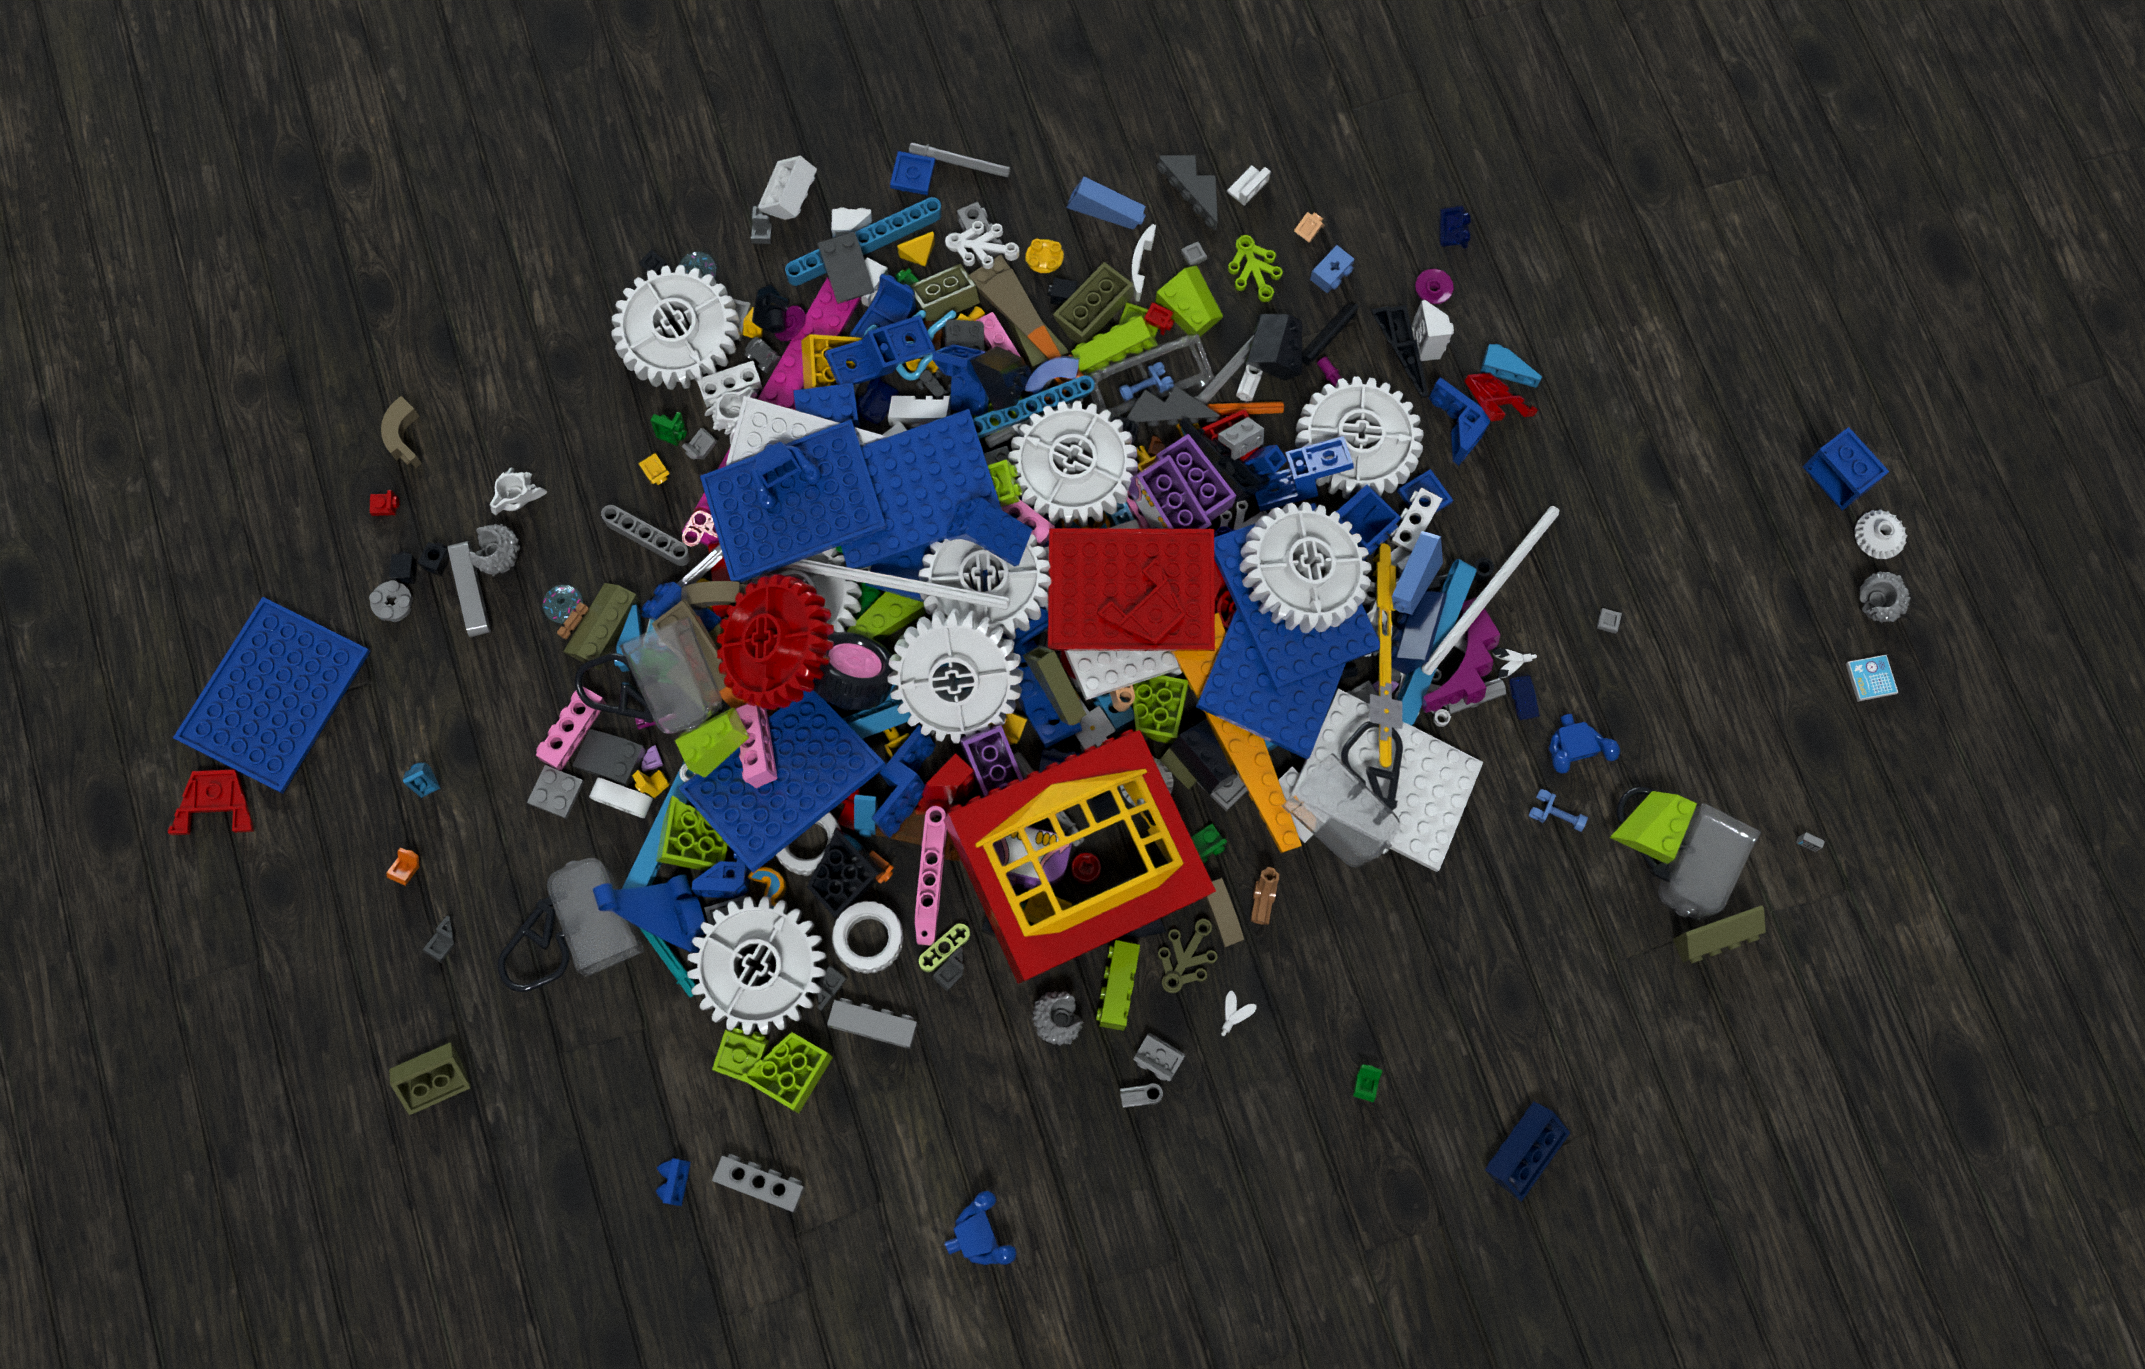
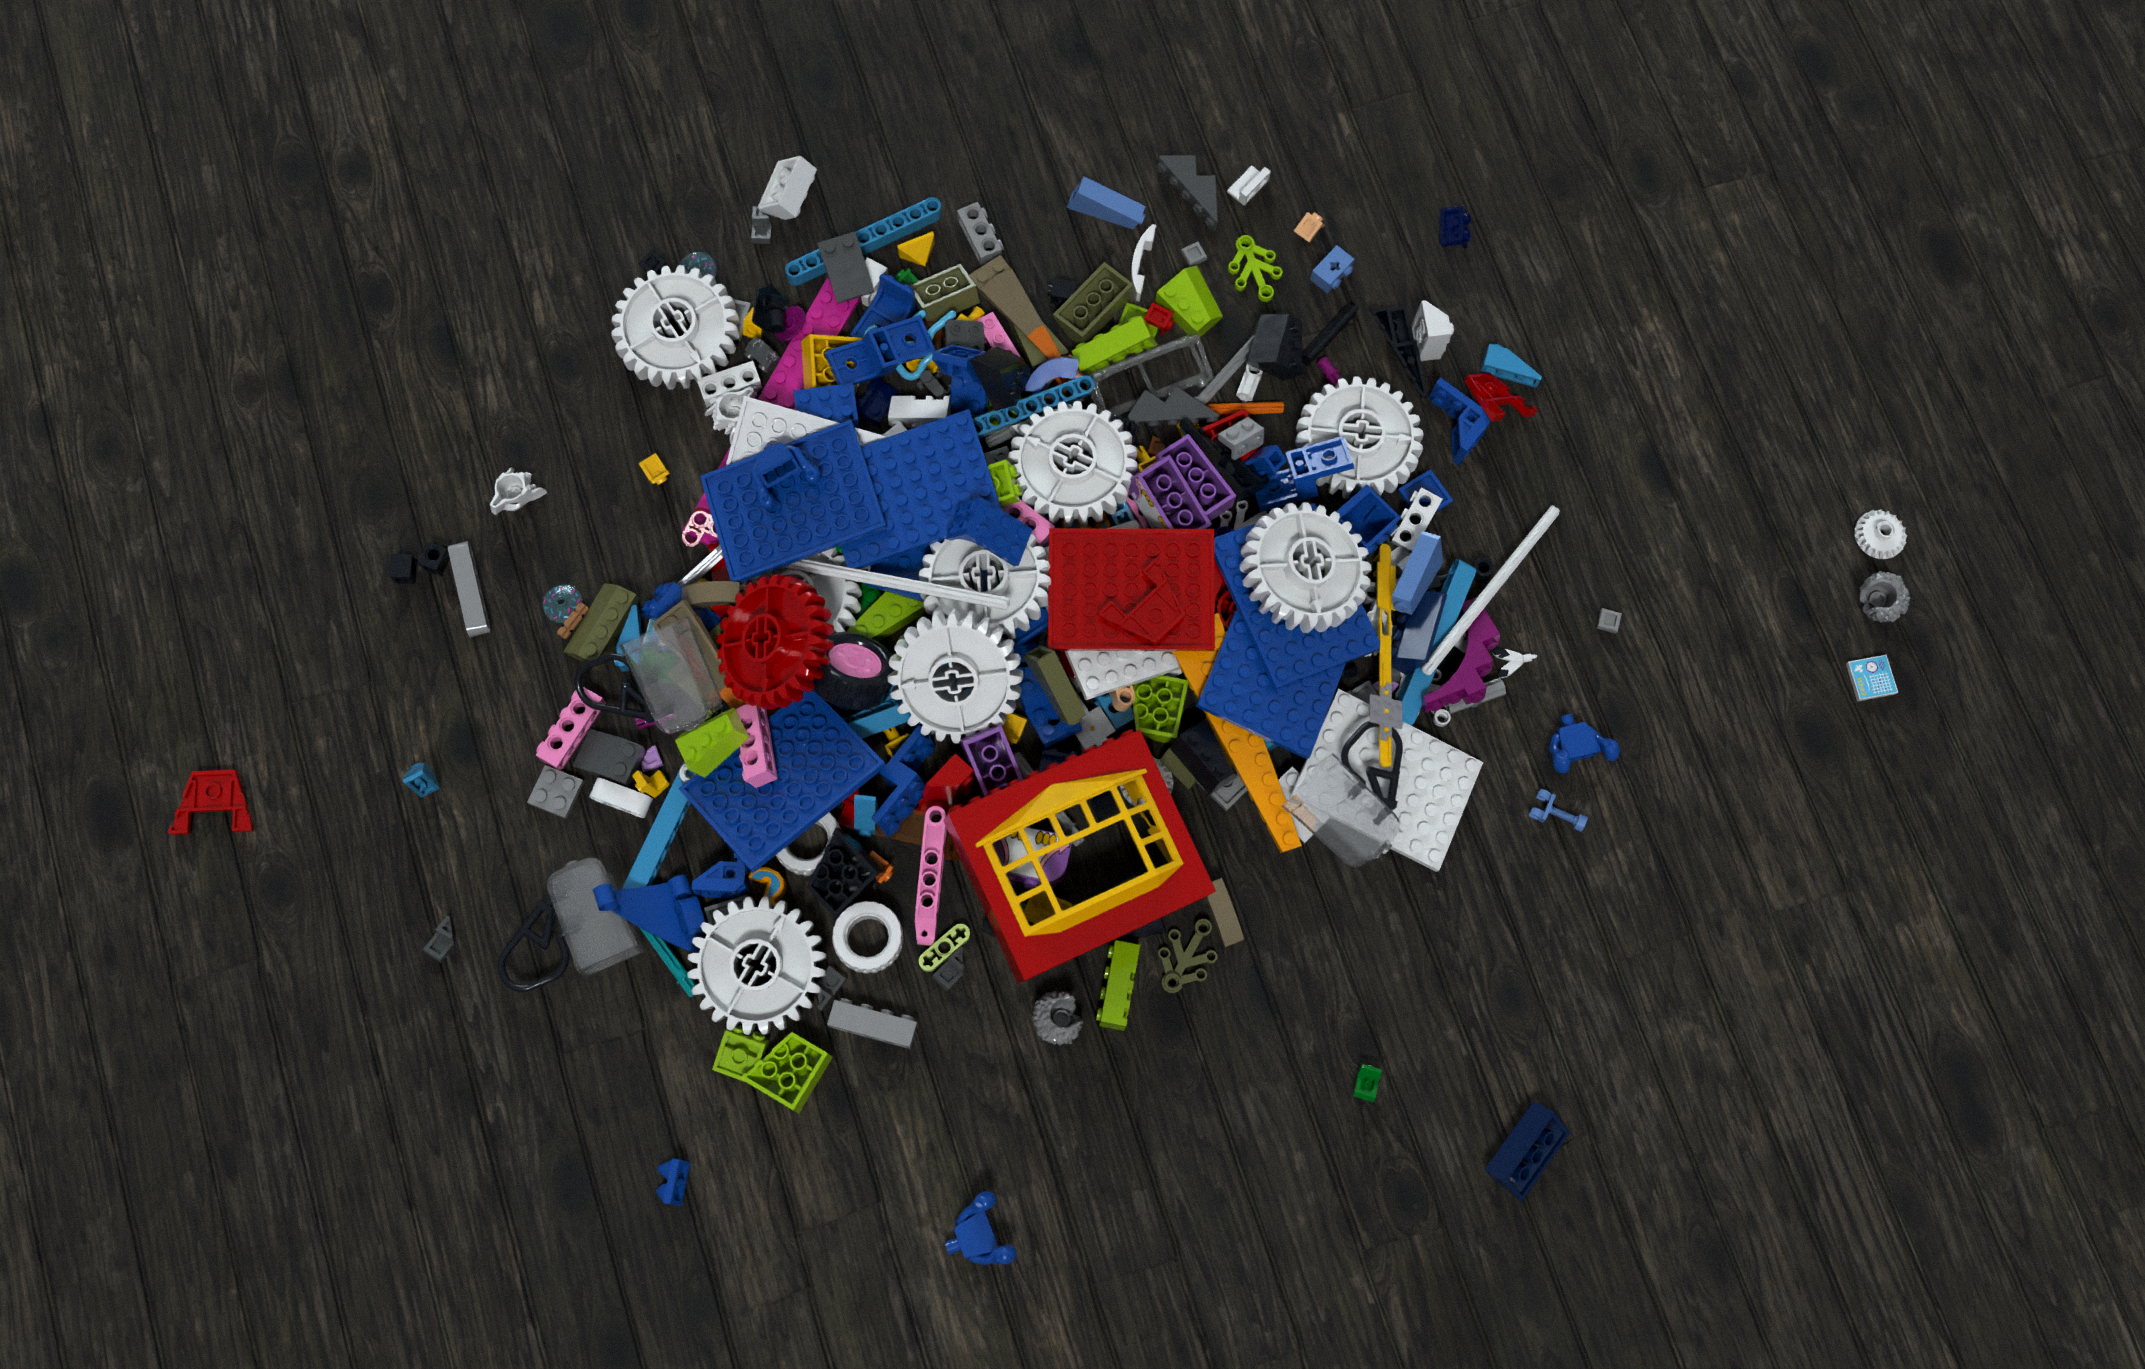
(272, 695): blue plate -> none
(384, 504): red bracket -> none
(388, 590): light grey plate -> none
(393, 428): dark tan arch -> none
(404, 866): orange bracket -> none
(429, 1078): olive slope -> none
(498, 549): light grey hair -> none
(639, 528): light grey beam -> none
(669, 430): green bracket -> none
(689, 839): lime wedge -> none
(700, 445): light grey bracket -> none
(725, 1176): light grey brick -> none
(849, 220): white slope -> none
(912, 173): blue plate -> none
(959, 159): light grey axle -> none
(980, 244): white plant -> none
(1044, 255): yellow dish -> none
(1086, 868): red wheel -> none
(1138, 1095): light grey piece -> none
(1154, 371): medium blue bar -> none
(1158, 1057): light grey bracket -> none
(1208, 842): green bracket -> none
(1231, 1015): white piece -> none
(1264, 896): medium nougat piece -> none
(1434, 279): magenta dish -> none
(1525, 697): clear blue slope -> none
(1657, 825): lime wedge -> none
(1706, 862): clear piece -> none
(1721, 934): olive slope -> none
(1810, 842): light grey tile -> none
(1845, 468): blue container -> none

